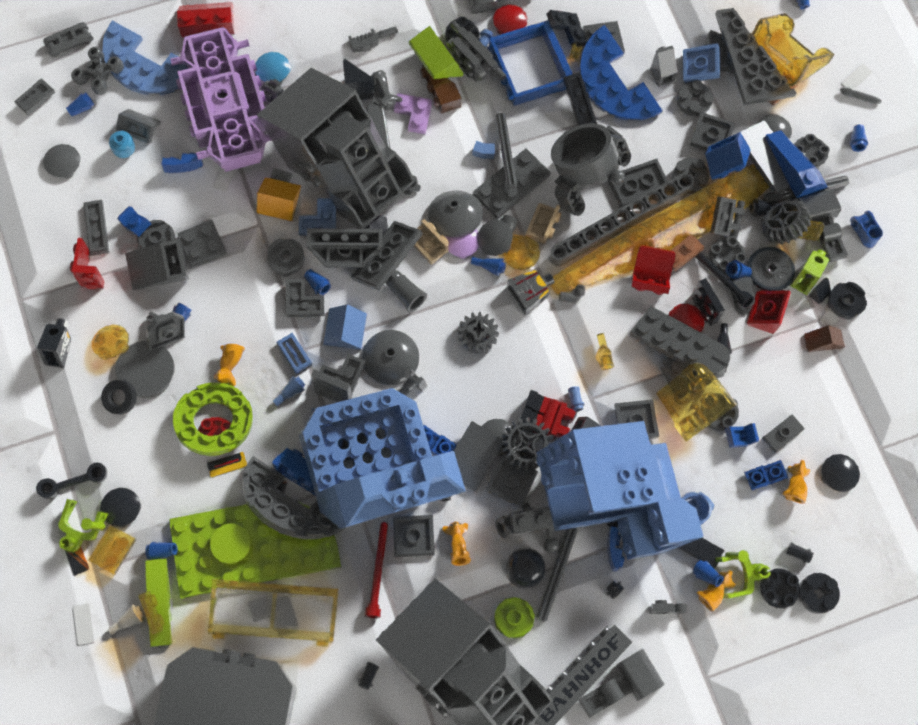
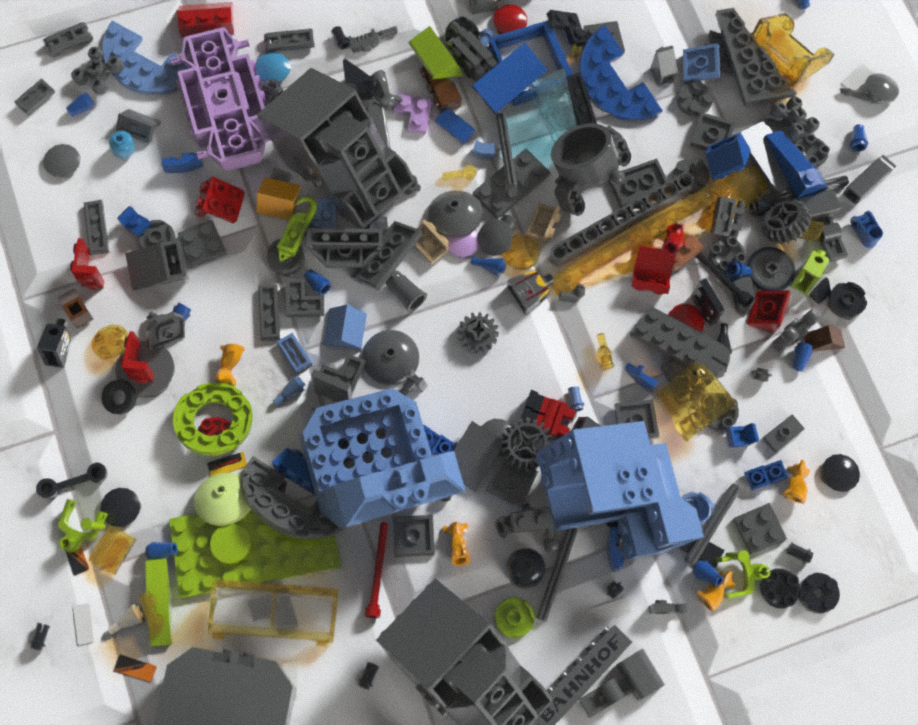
(39, 637): none -> black pin
(75, 308): none -> reddish brown slope
(129, 361): none -> red bracket
(135, 668): none -> sticker
(219, 200): none -> red bracket
(221, 507): none -> yellowish green dish
(269, 312): none -> dark grey tile
(289, 40): none -> dark grey plate
(296, 230): none -> lime plate
(342, 41): none -> black pin
(455, 125): none -> blue slope
(468, 172): none -> clear yellow bar
(509, 78): none -> blue tile
(554, 103): none -> clear light blue wedge
(611, 610): none -> white sticker
(642, 379): none -> blue slope
(674, 239): none -> red piece
(712, 524): none -> dark grey axle
(759, 528): none -> dark grey plate
(761, 374): none -> dark grey plate
(794, 117): none -> dark grey gear
(796, 330): none -> dark grey gear
(801, 356): none -> blue cone
(869, 179): none -> dark grey piece
(882, 87): none -> dark grey dish

